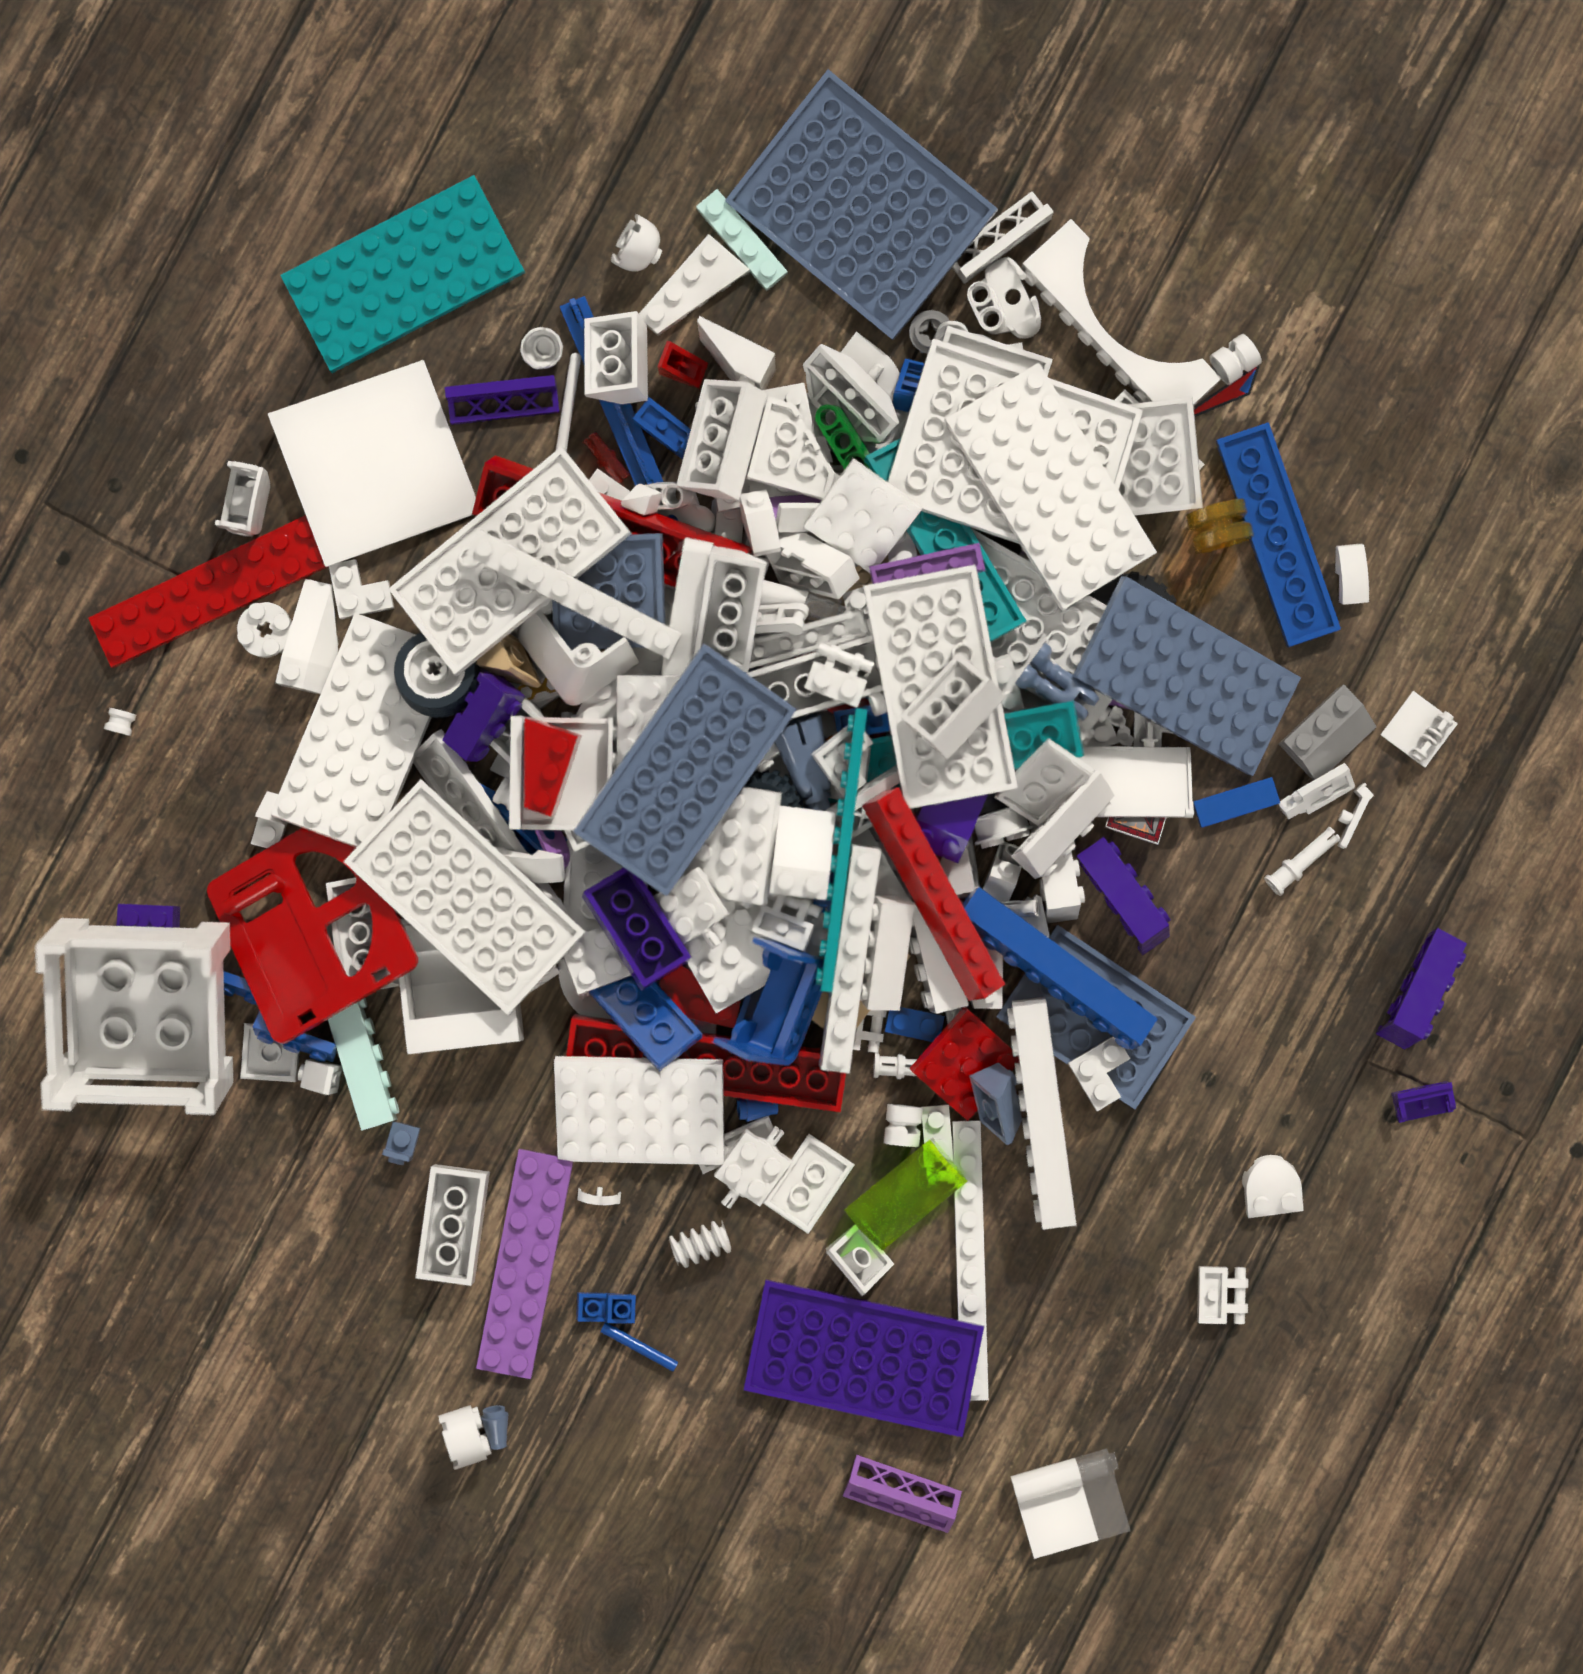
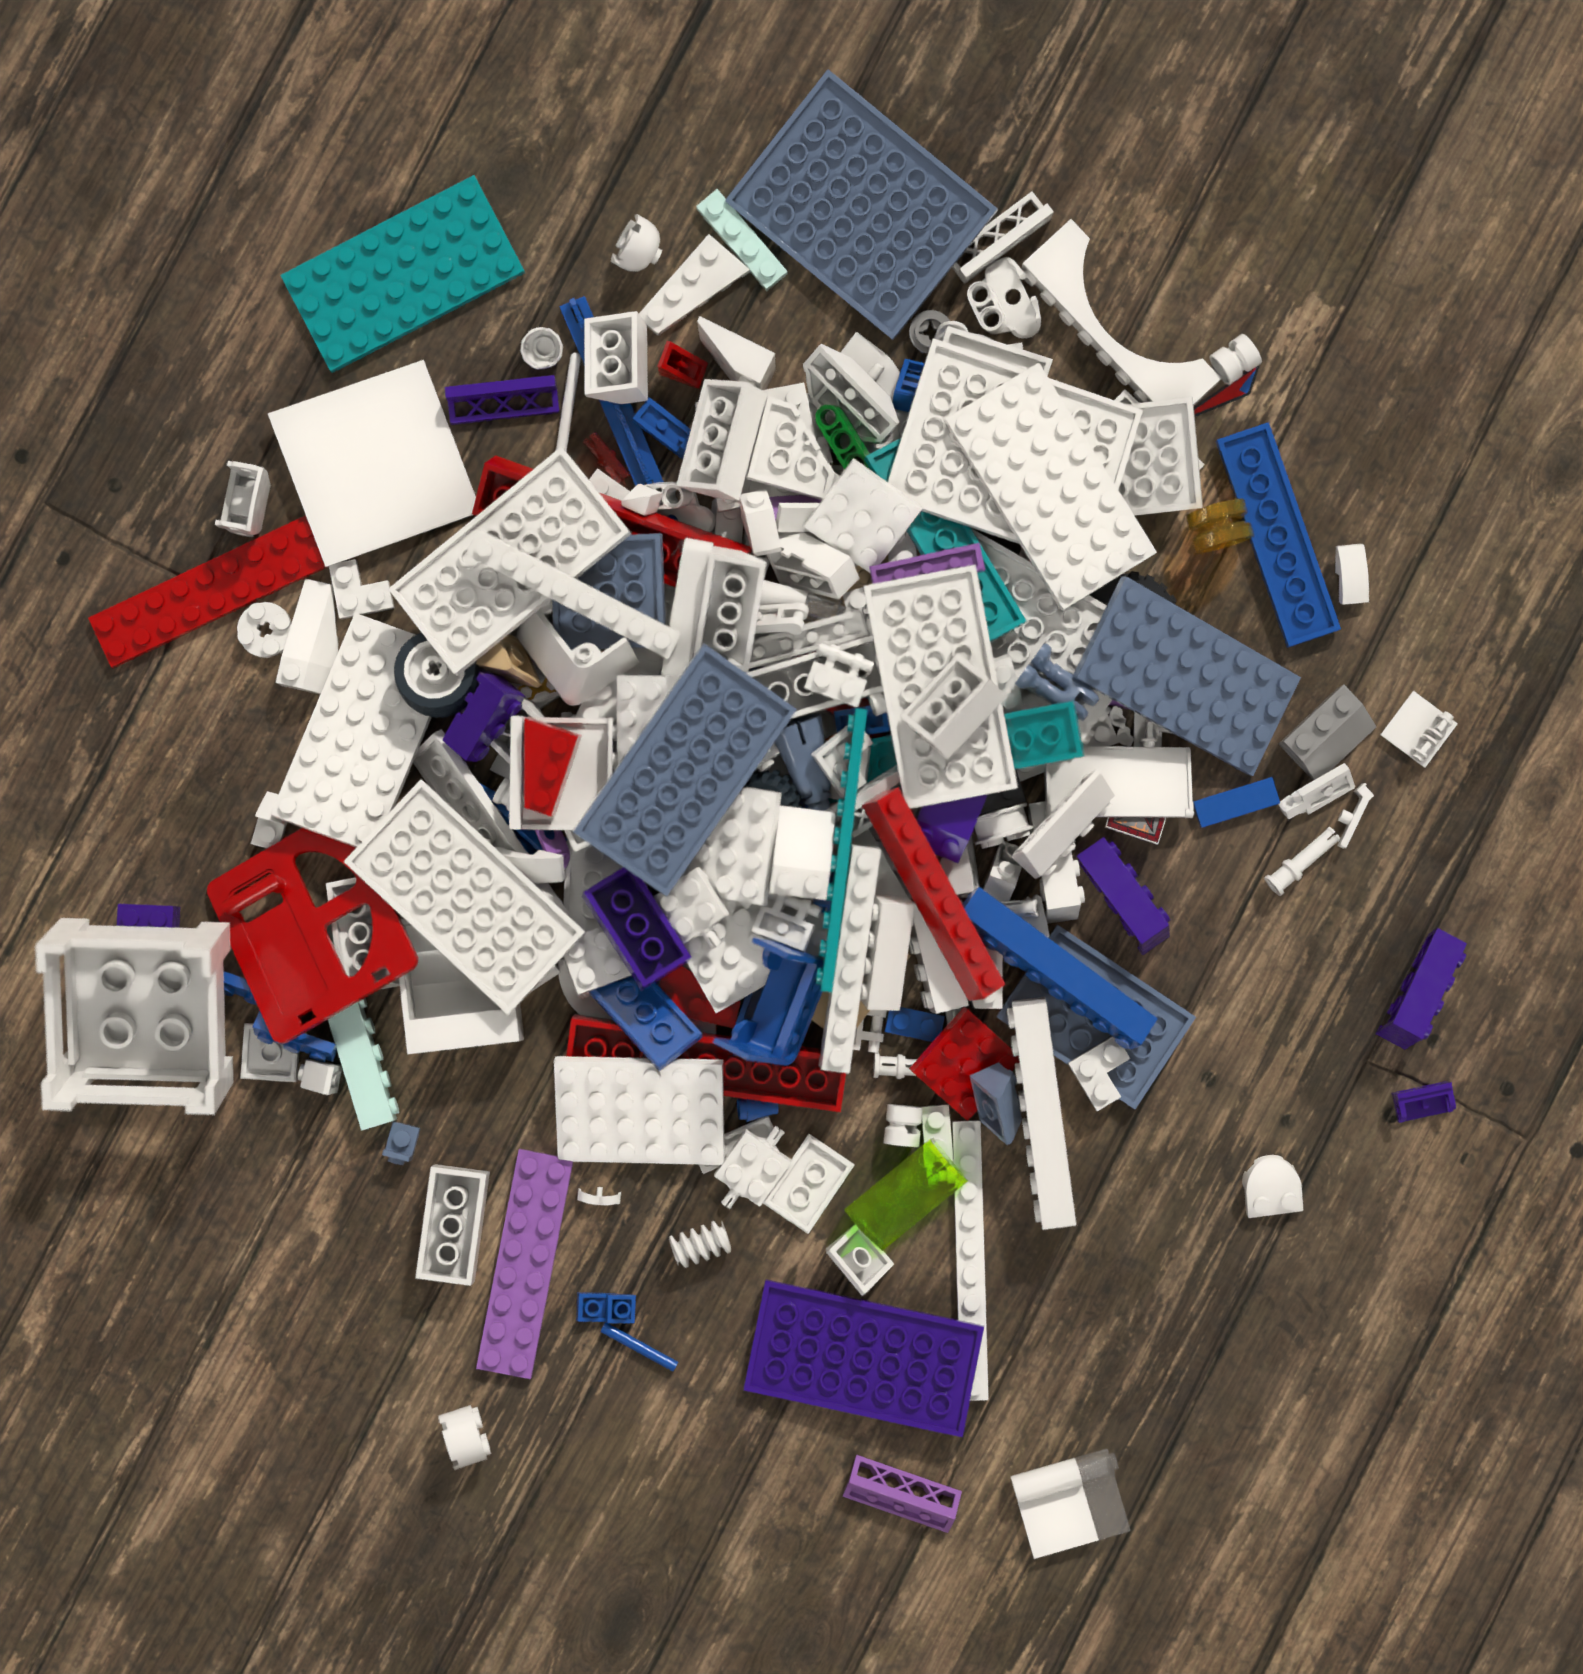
(120, 721): white wheel -> none
(495, 1425): sand blue cone -> none
(1045, 782): white tile -> none
(1213, 1295): white plate -> none

